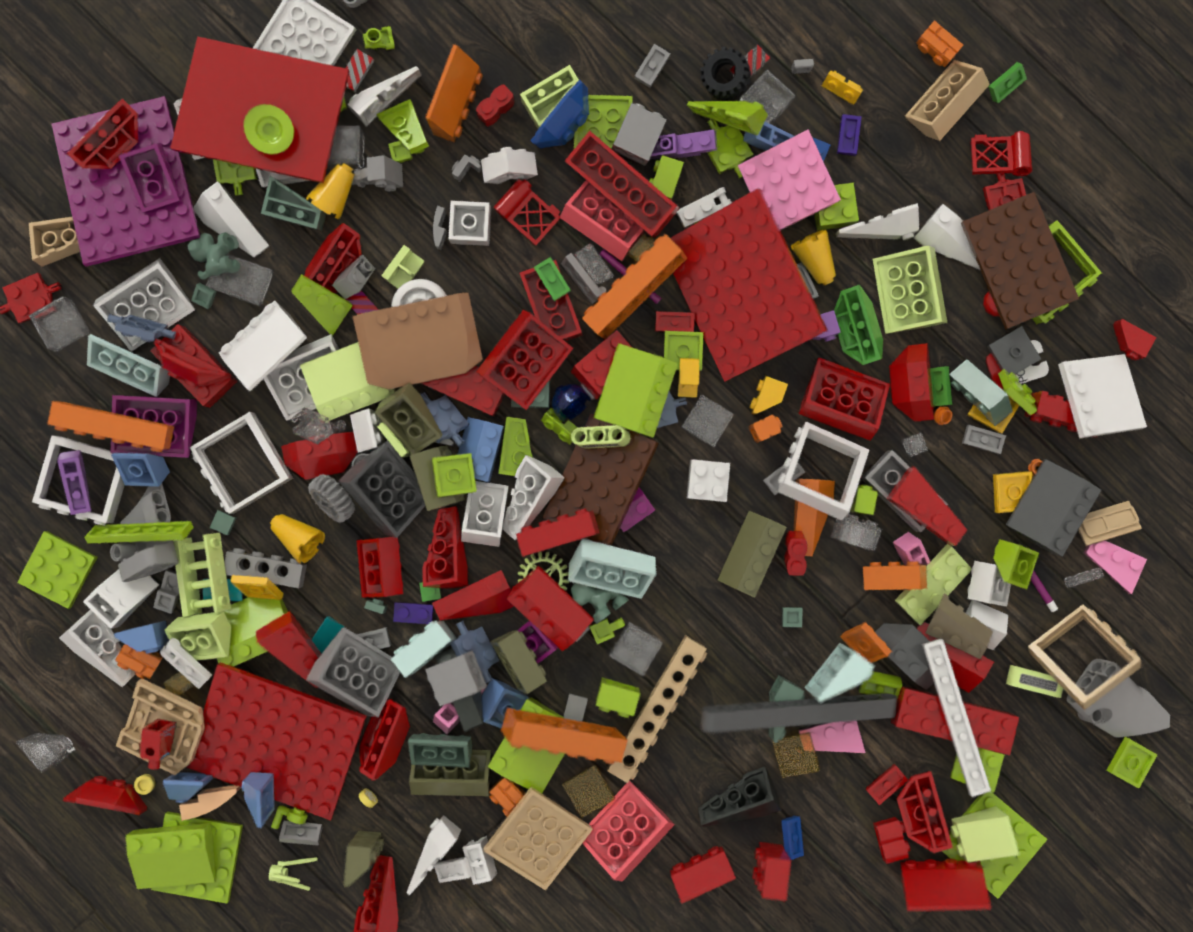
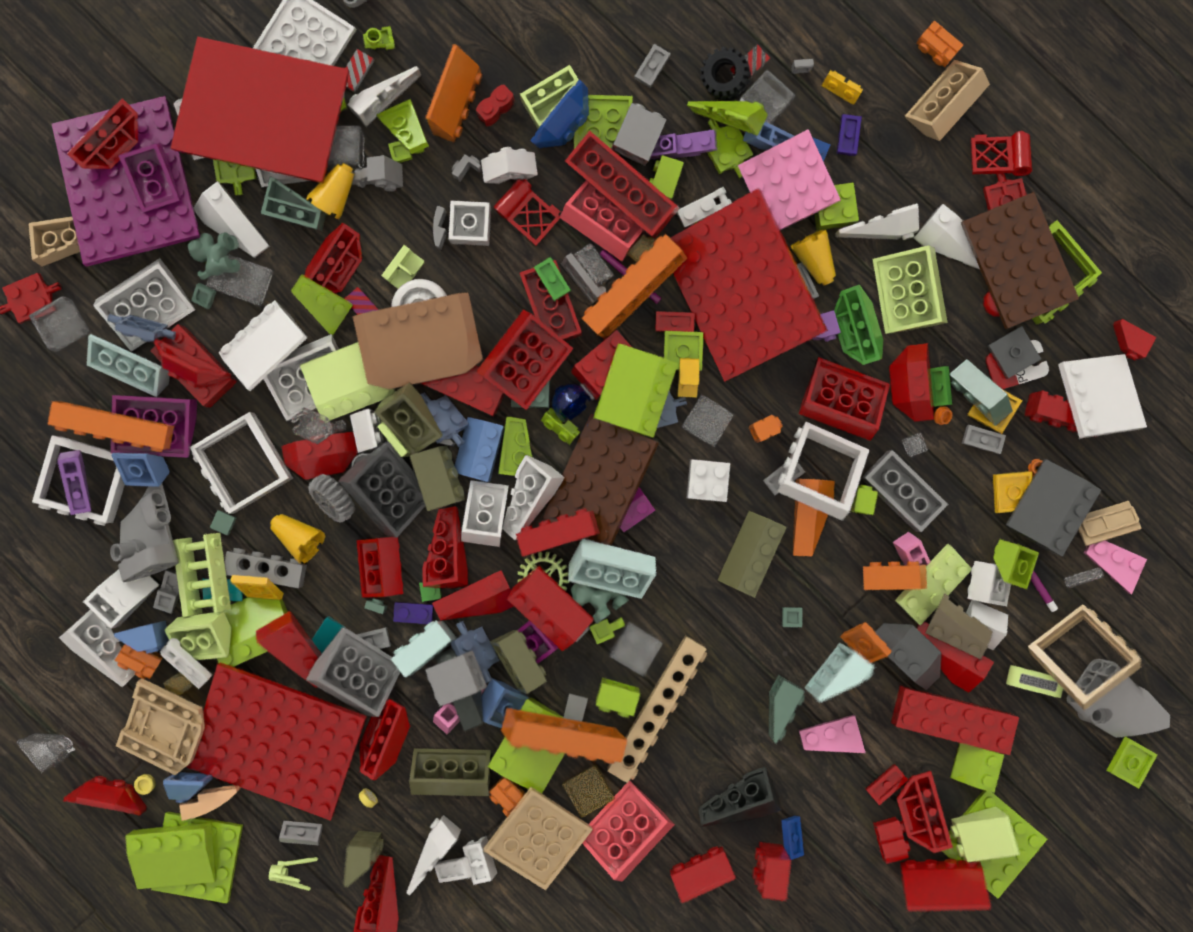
(57, 569): lime plate -> none
(139, 532): lime plate -> none
(157, 741): red torso -> none
(259, 796): medium blue slope -> none
(268, 129): lime hat -> none
(294, 815): lime plate -> none
(354, 277): light grey slope -> none
(440, 750): sand green slope -> none
(454, 475): lime plate -> none
(592, 434): yellowish green beam -> none
(770, 394): yellow slope -> none
(795, 553): red brick -> none
(796, 755): clear yellow tile -> none
(798, 712): dark grey beam -> none
(857, 533): clear brick -> none
(881, 683): lime slope -> none
(925, 506): red wedge -> none
(956, 717): white plate -> none
(1007, 82): bright green plate -> none
(1017, 391): lime plate -> none

